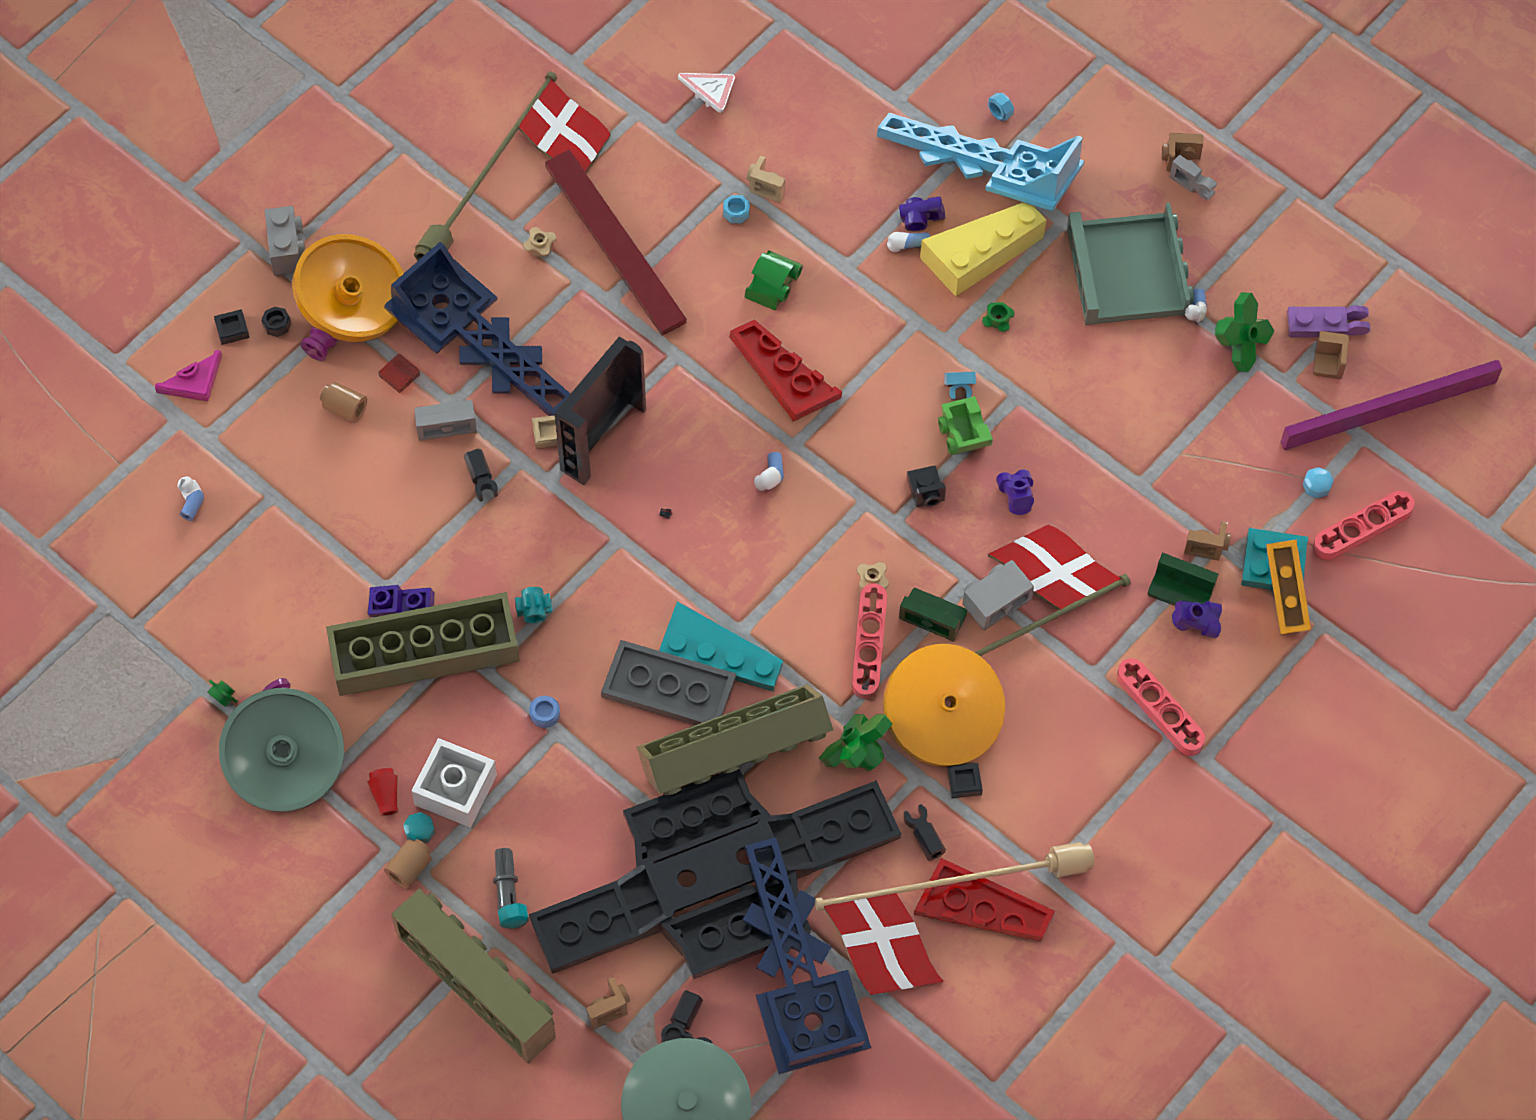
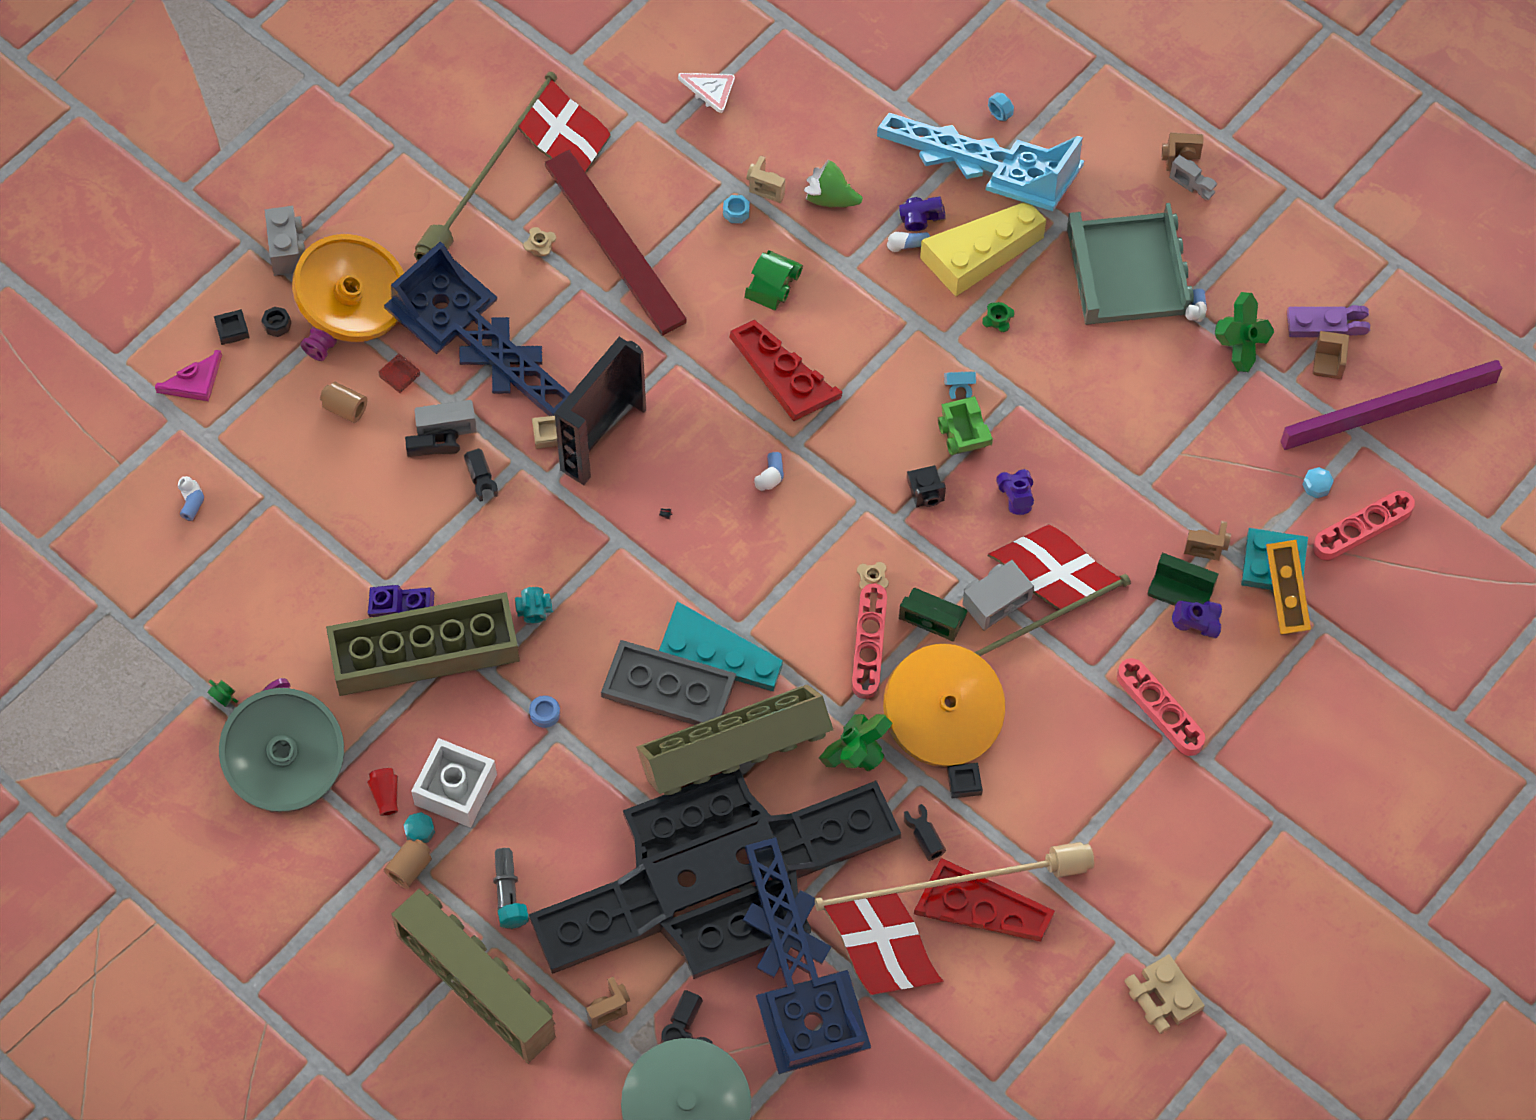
(426, 443): none -> black bar
(830, 187): none -> bright green hat
(1171, 988): none -> tan plate

